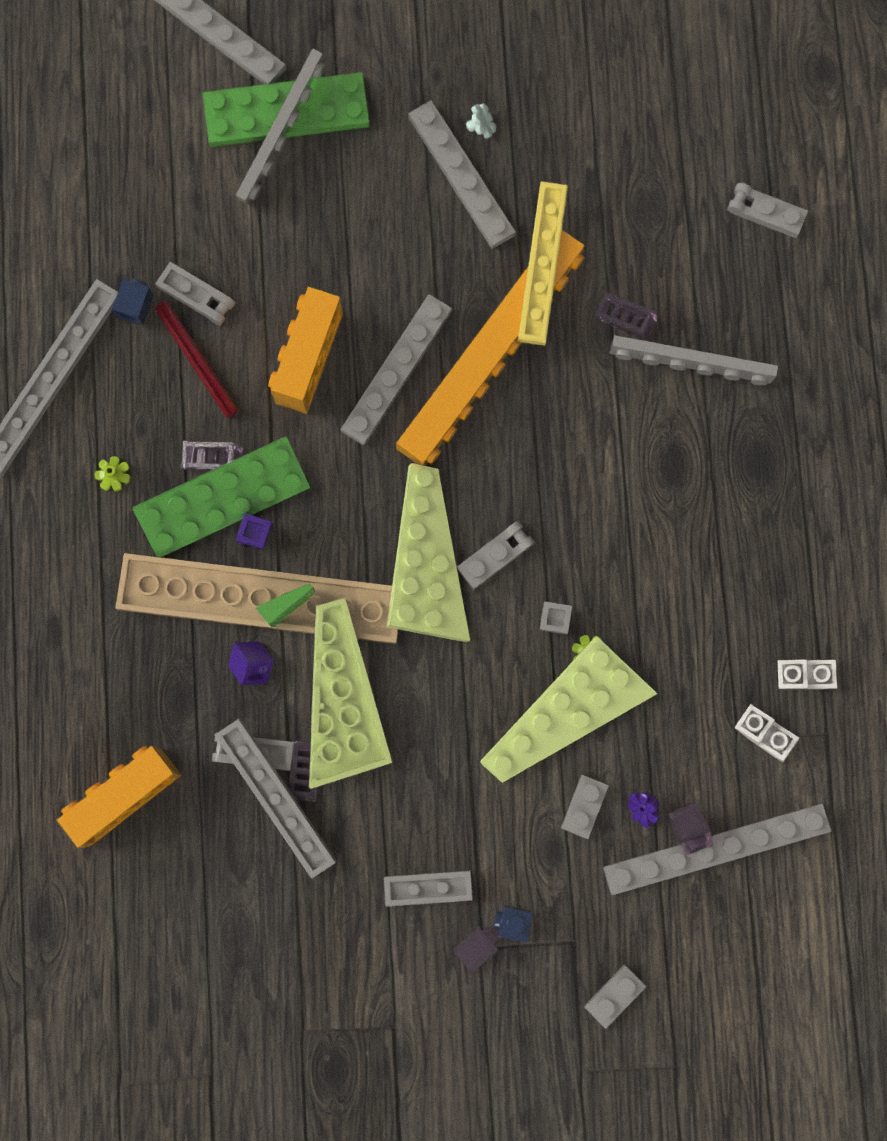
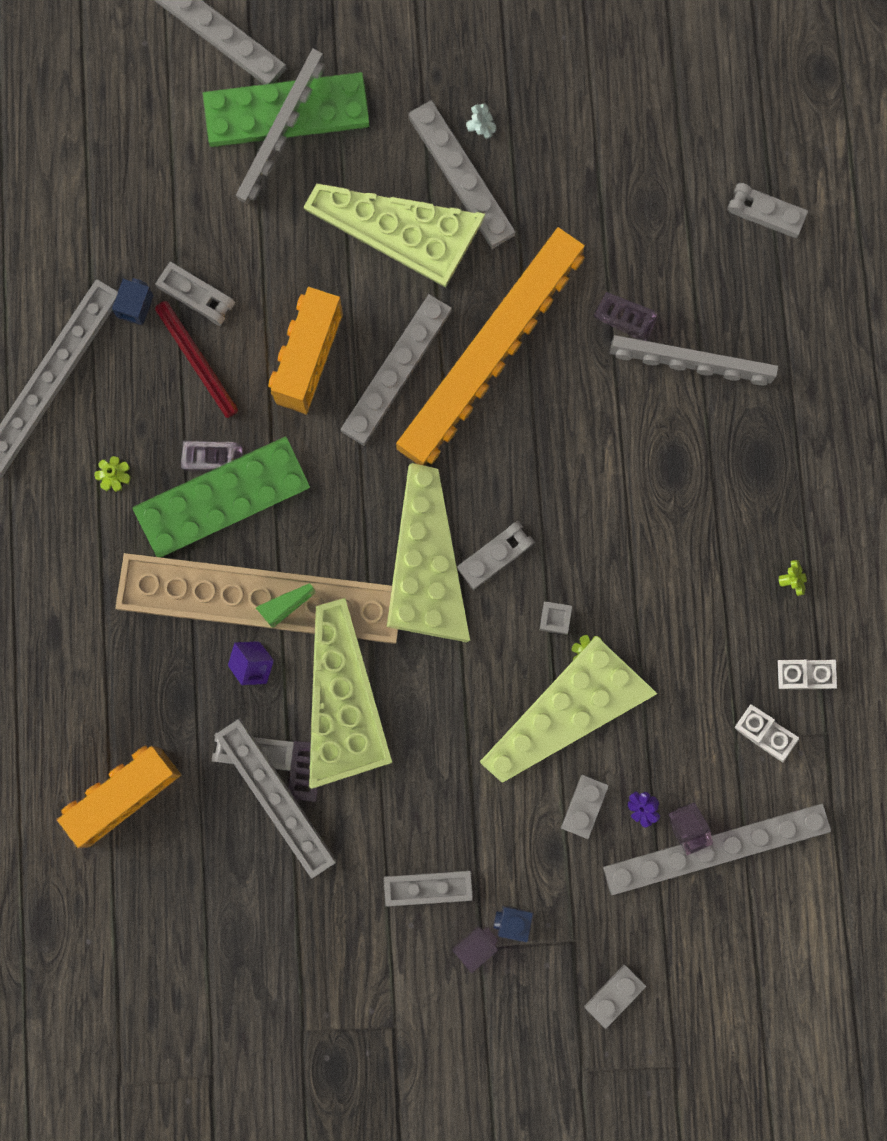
(254, 531): dark purple panel -> none
(409, 231): none -> yellowish green wing
(542, 263): light yellow tile -> none
(794, 578): none -> lime plant

